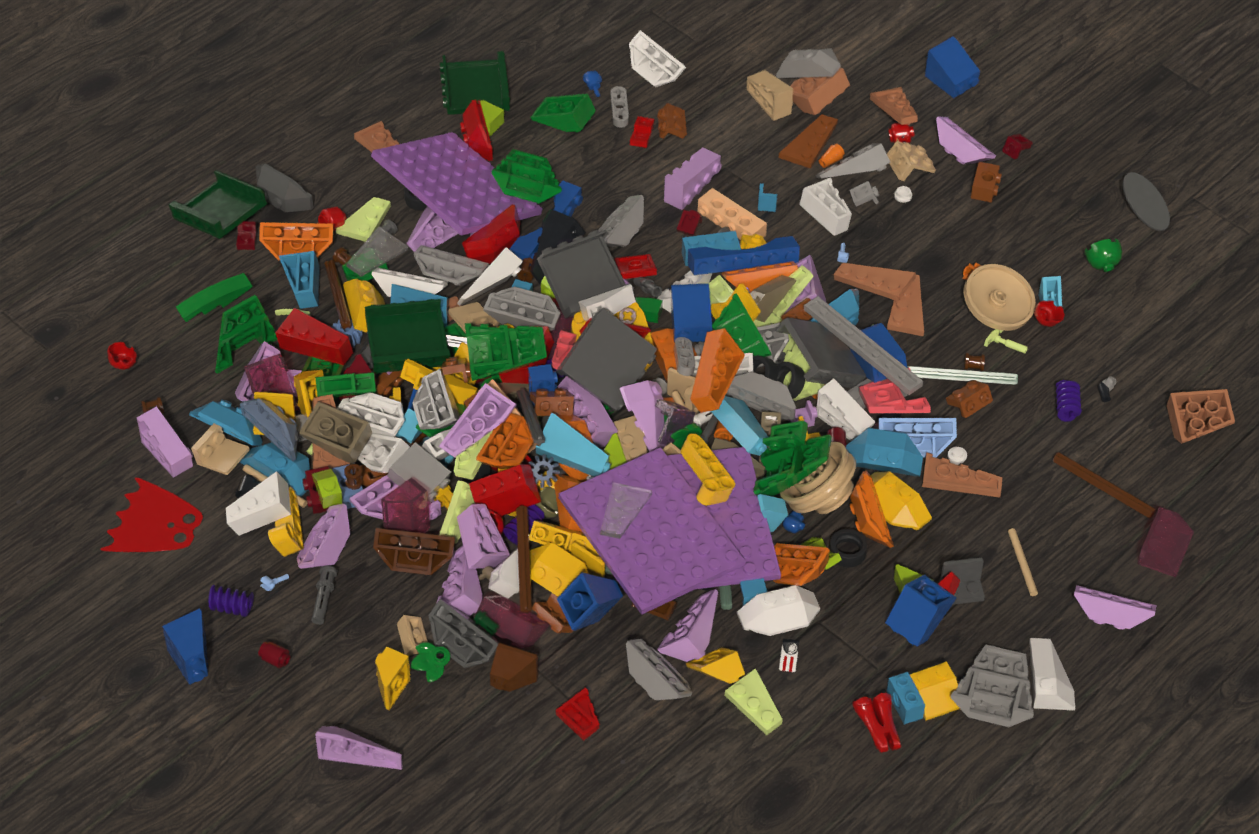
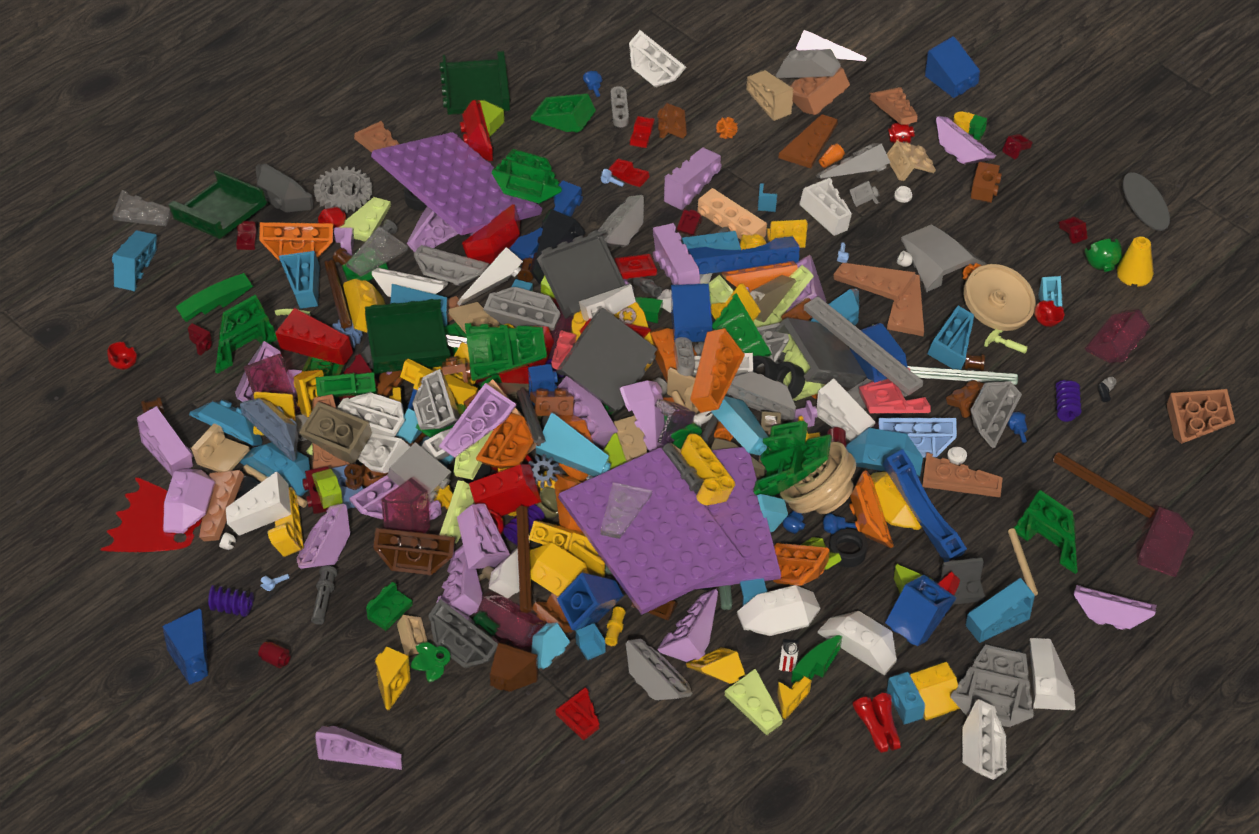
(132, 258): none -> dark azure wedge
(139, 211): none -> clear wing
(186, 499): none -> lavender wedge
(200, 337): none -> dark red bracket
(223, 495): none -> nougat wing
(226, 541): none -> white hinge
(343, 189): none -> light grey gear
(346, 238): none -> lavender bracket
(388, 607): none -> green bracket
(548, 643): none -> medium azure slope
(590, 641): none -> dark azure panel
(606, 178): none -> light blue hand
(615, 626): none -> yellow pin
(626, 172): none -> red slope
(674, 256): none -> lavender wedge
(687, 472): none -> dark grey pin
(726, 127): none -> orange gear
(791, 698): none -> yellow slope
(793, 228): none -> yellow bracket
(812, 41): none -> wedge
(817, 660): none -> green slope
(835, 523): none -> blue piece
(863, 639): none -> white wedge
(904, 259): none -> white hinge
(936, 255): none -> light grey wedge
(937, 529): none -> blue arch
(953, 339): none -> dark azure wedge
(971, 123): none -> leg
(984, 741): none -> white wedge
(994, 409): none -> light grey wedge
(1001, 611): none -> dark azure wedge
(1018, 424): none -> blue piece
(1052, 522): none -> green wedge
(1075, 228): none -> dark red bracket
(1119, 336): none -> clear pink slope
(1137, 263): none -> yellow cone

